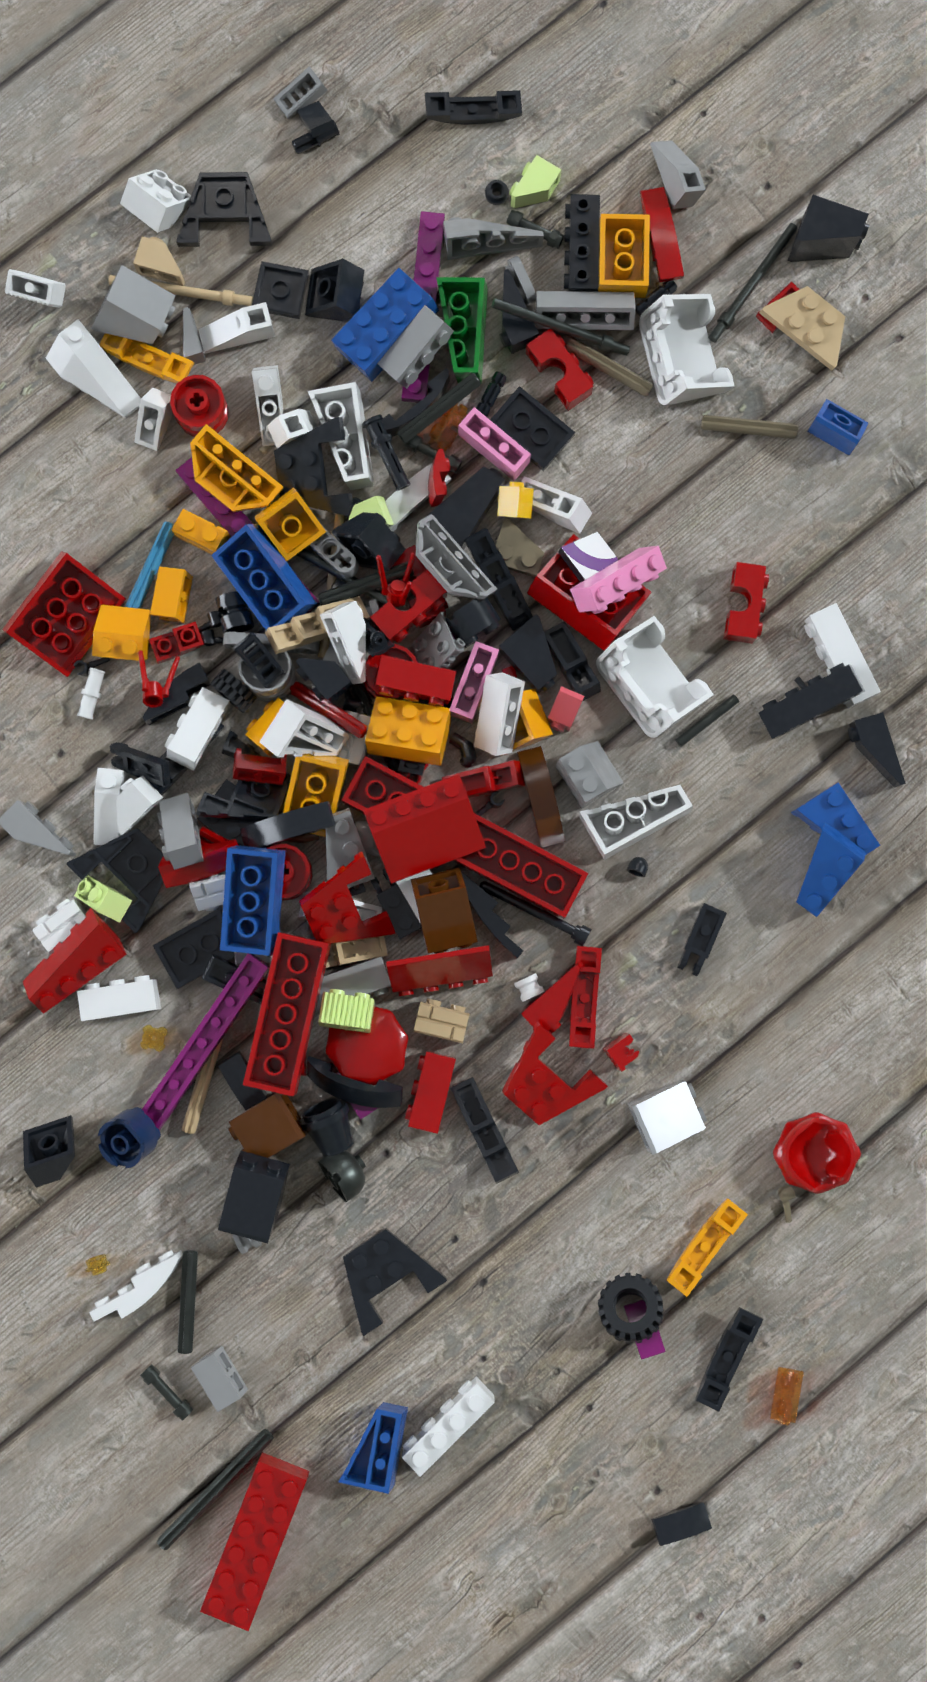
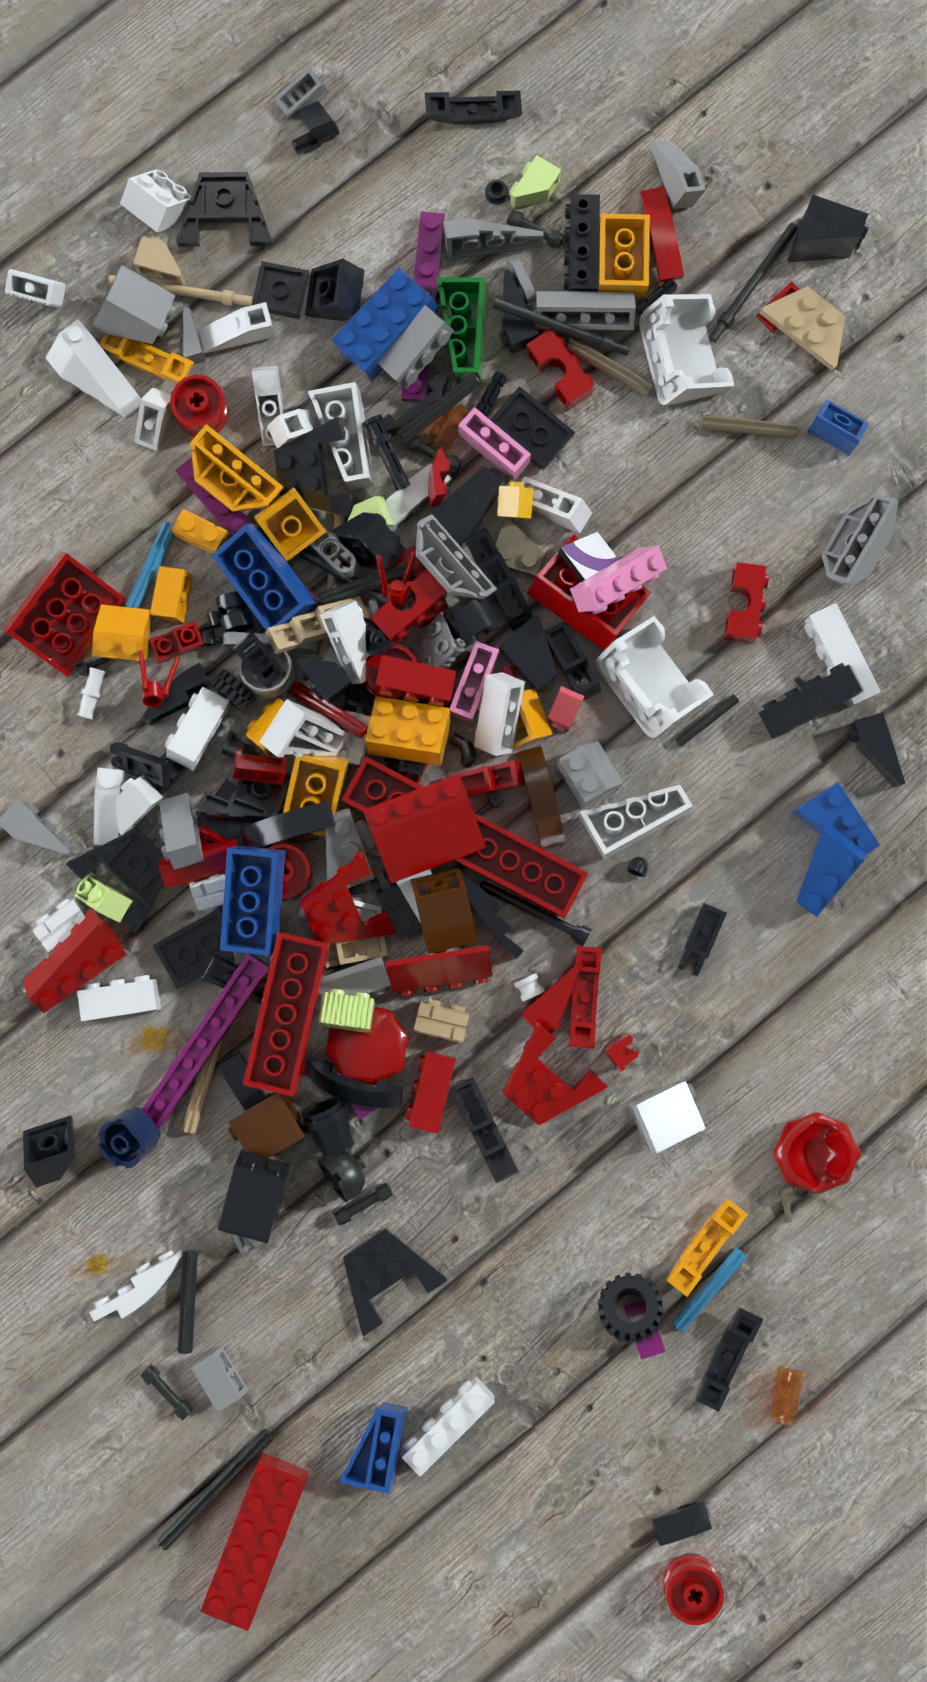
(381, 1193): none -> pearl dark grey bar
(693, 1589): none -> red wheel
(709, 1290): none -> dark azure axle
(860, 540): none -> light grey wedge

